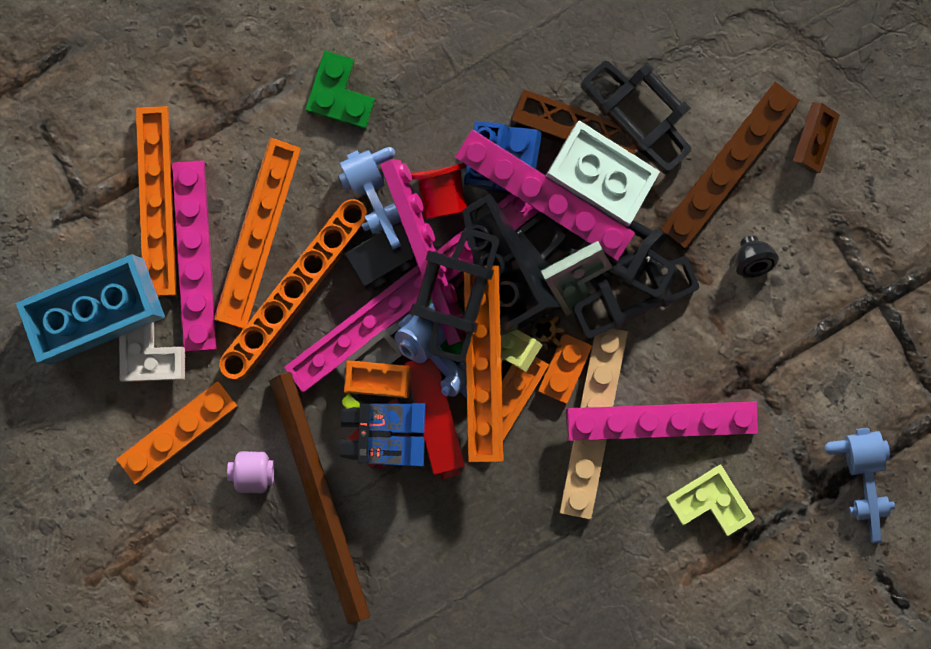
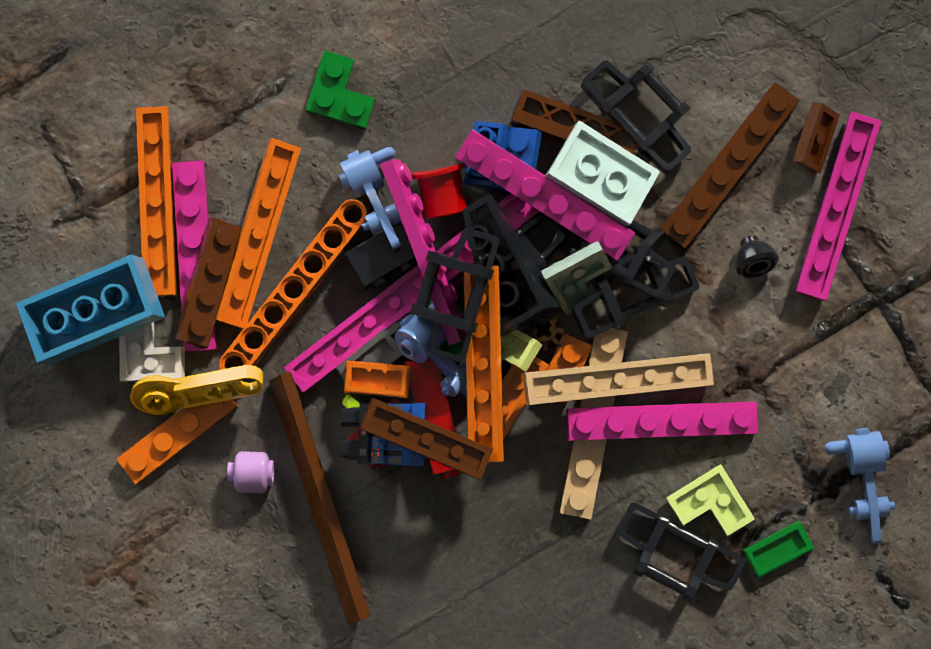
(166, 395): none -> yellow beam
(208, 283): none -> reddish brown plate
(426, 439): none -> reddish brown plate
(617, 379): none -> tan plate
(707, 547): none -> black bar
(778, 549): none -> green tile
(838, 206): none -> dark pink plate

